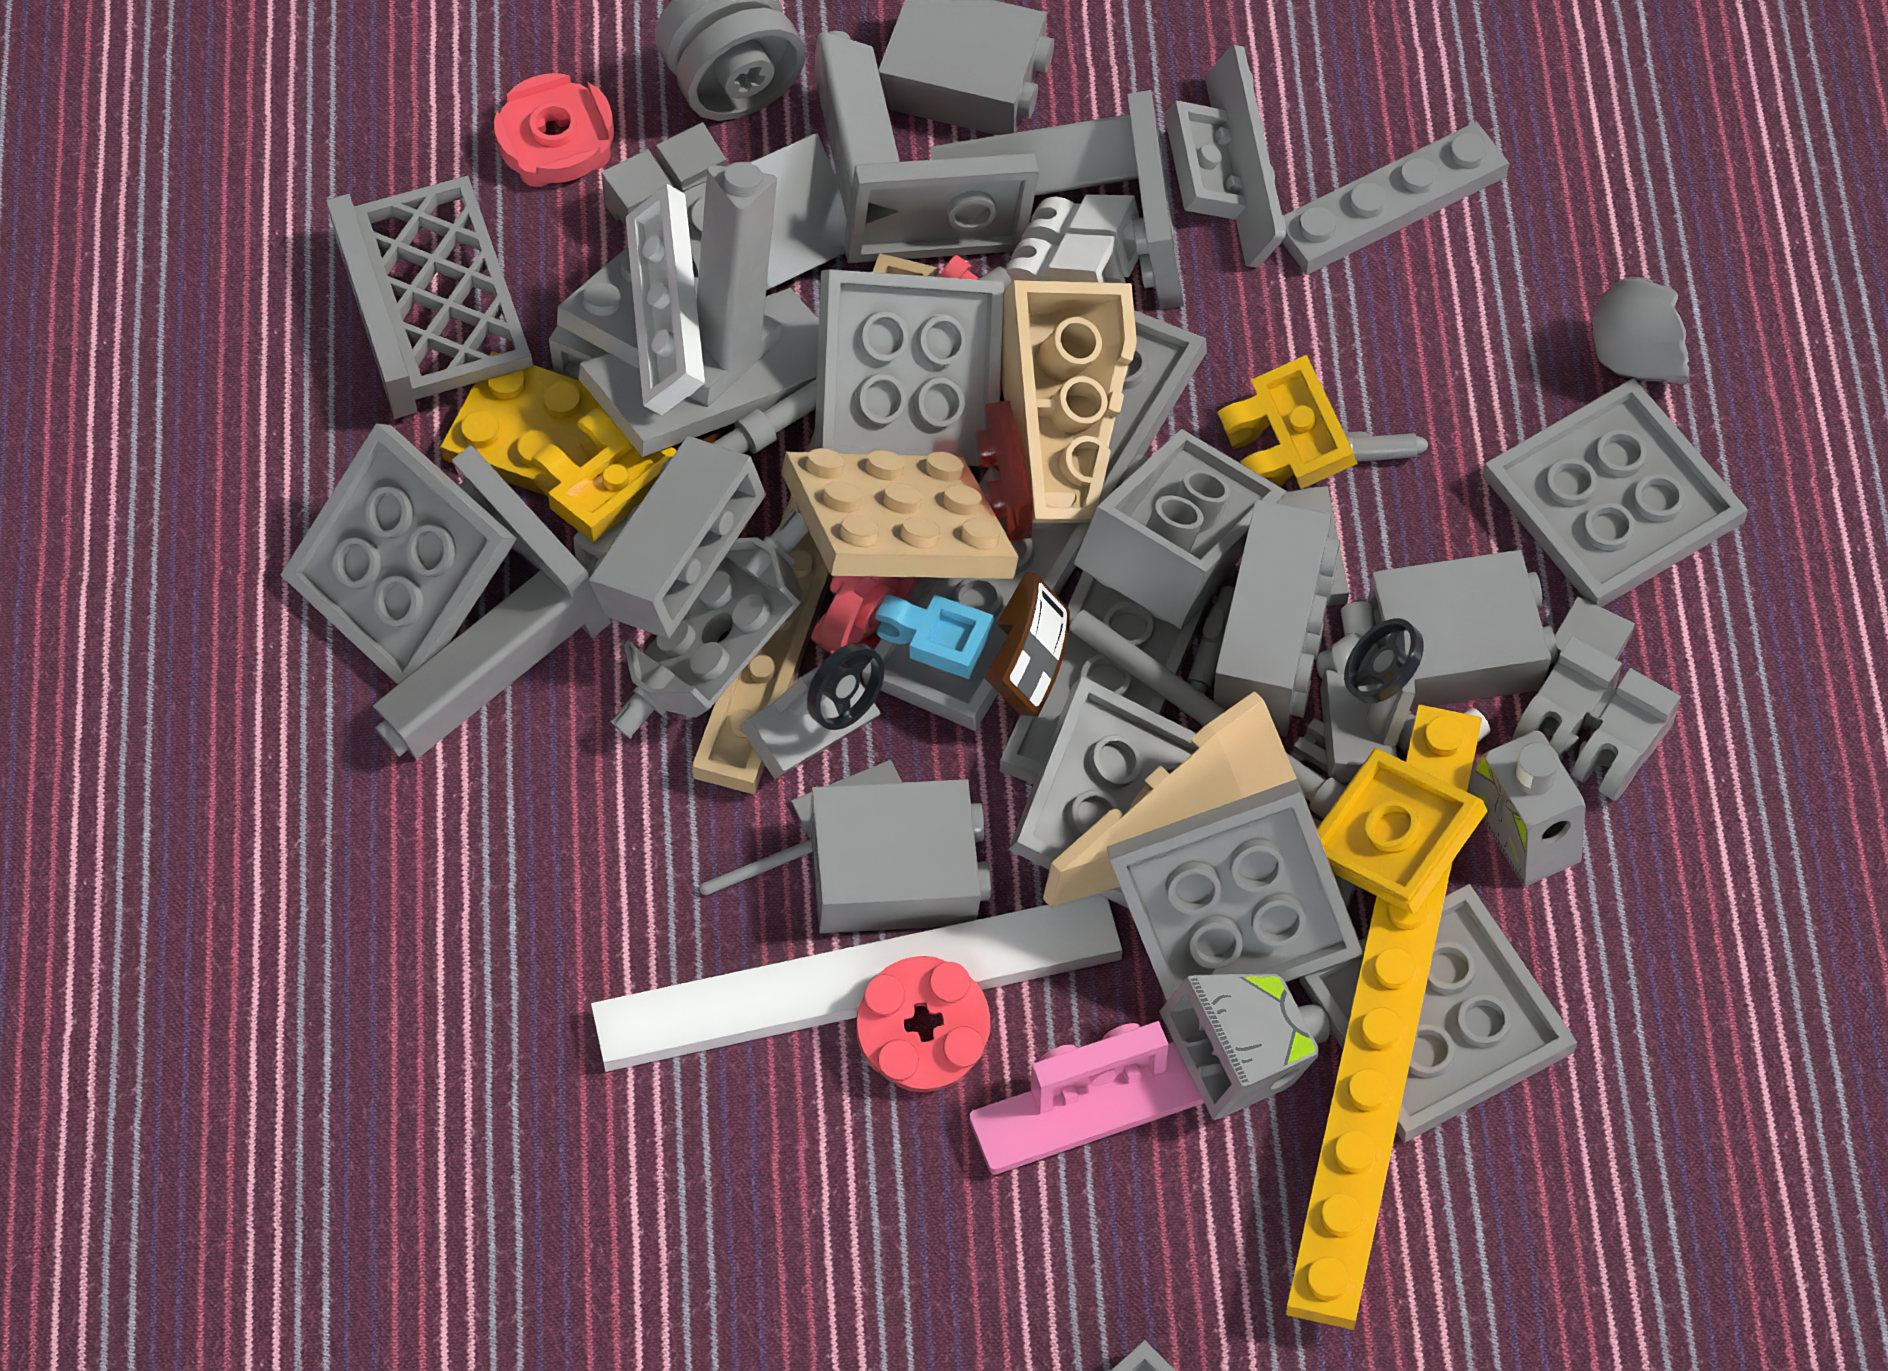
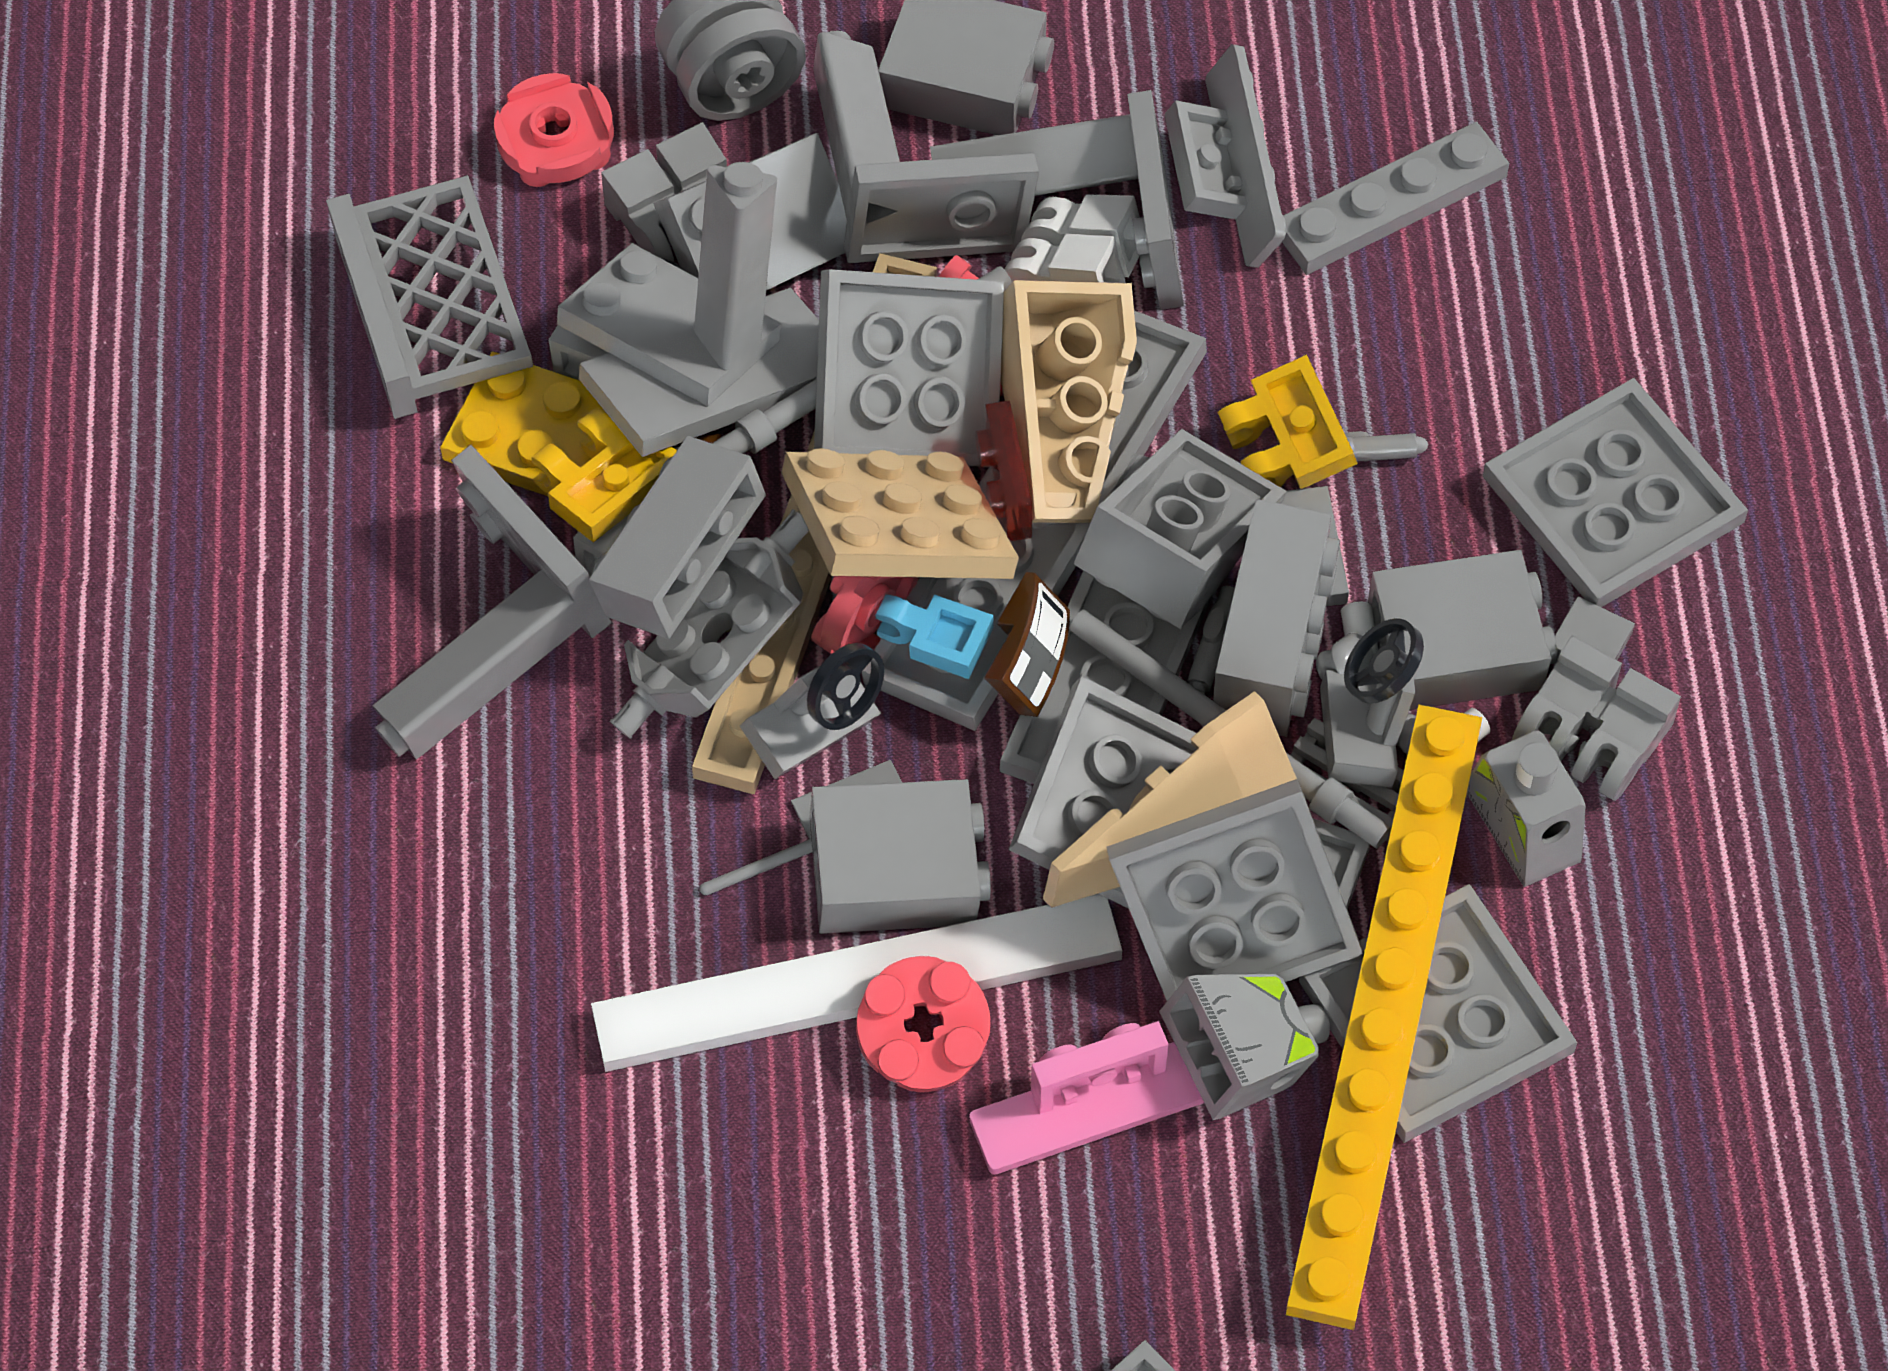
(397, 555): light grey plate -> none
(664, 300): white plate -> none
(1397, 829): yellow tile -> none
(1641, 332): light grey hair -> none

